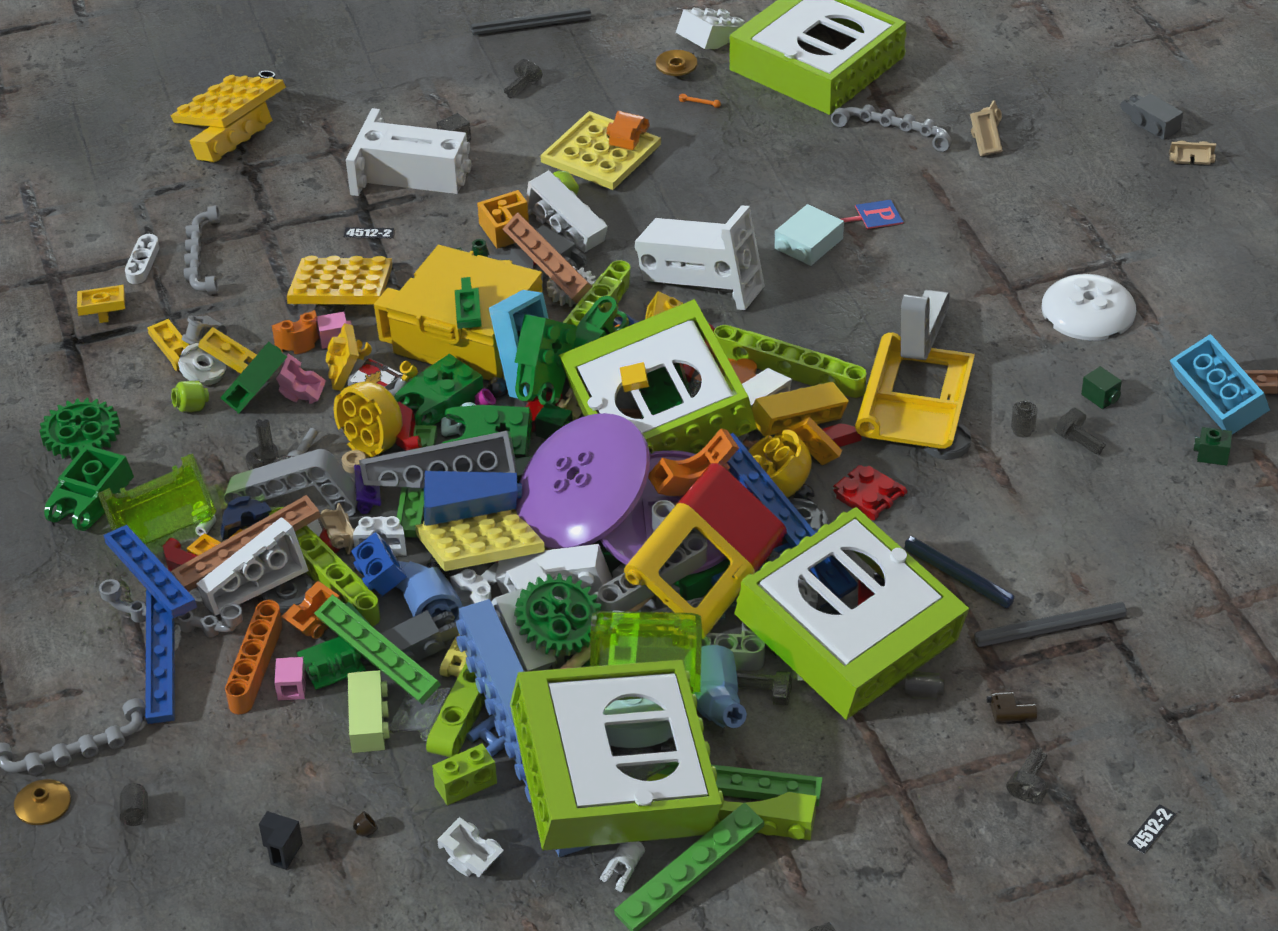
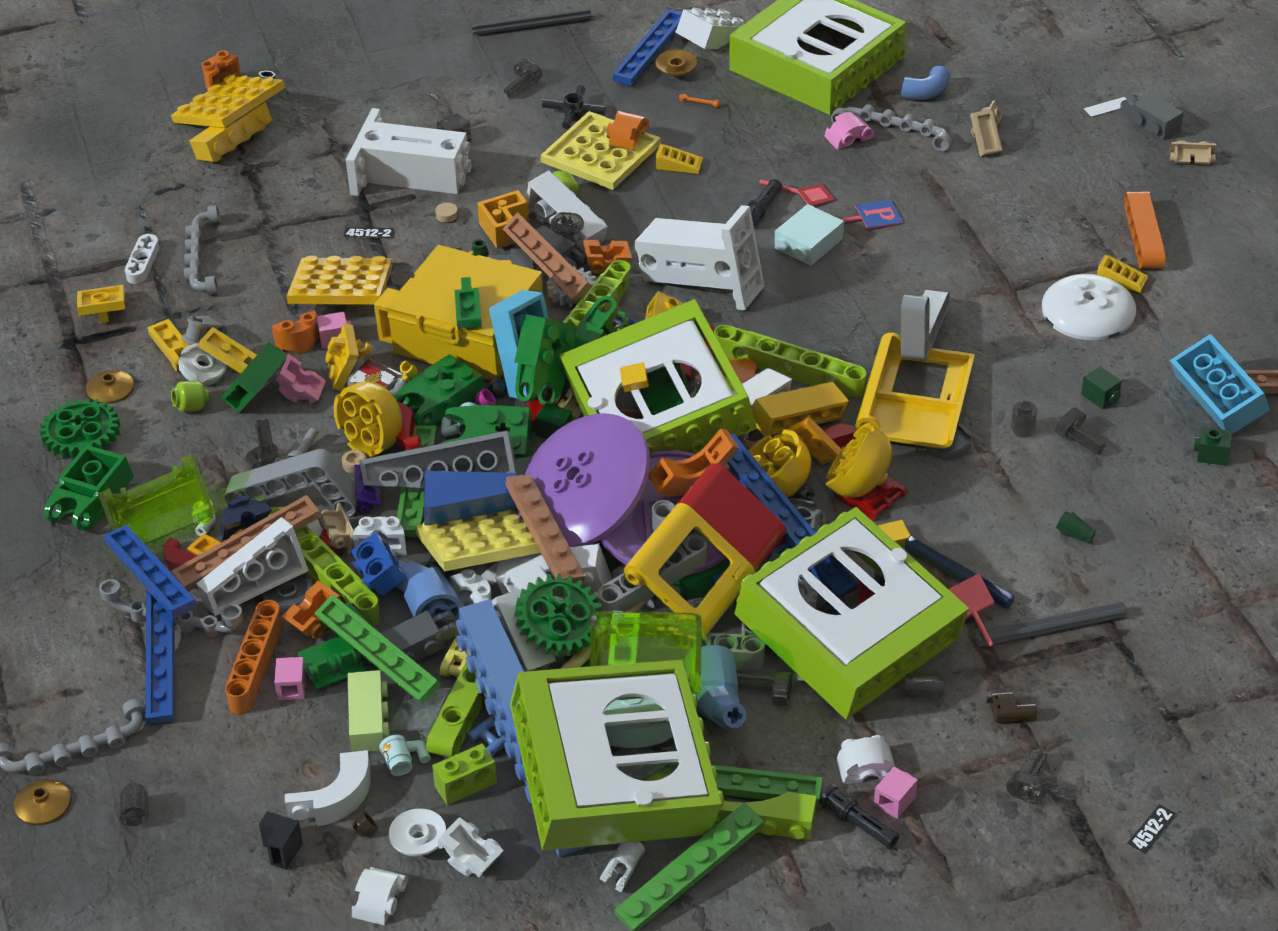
(110, 386): none -> pearl gold dish
(219, 67): none -> orange cylinder
(339, 797): none -> white arch
(377, 895): none -> white cylinder
(397, 753): none -> light aqua piece
(415, 824): none -> white dish
(446, 212): none -> tan tile
(543, 528): none -> nougat plate
(571, 224): none -> clear smoke piece
(573, 107): none -> black bar
(600, 256): none -> orange cylinder
(647, 48): none -> blue plate
(676, 160): none -> yellow slope
(771, 190): none -> black pin
(812, 195): none -> piece
(847, 129): none -> bright pink cylinder
(849, 810): none -> black pin
(861, 463): none -> yellow cylinder
(864, 758): none -> white cylinder
(895, 792): none -> bright pink brick
(896, 531): none -> yellow tile
(928, 87): none -> medium blue cylinder
(977, 598): none -> coral piece
(1075, 527): none -> dark green cone
(1104, 107): none -> white sticker
(1119, 271): none -> yellow slope
(1144, 230): none -> orange beam

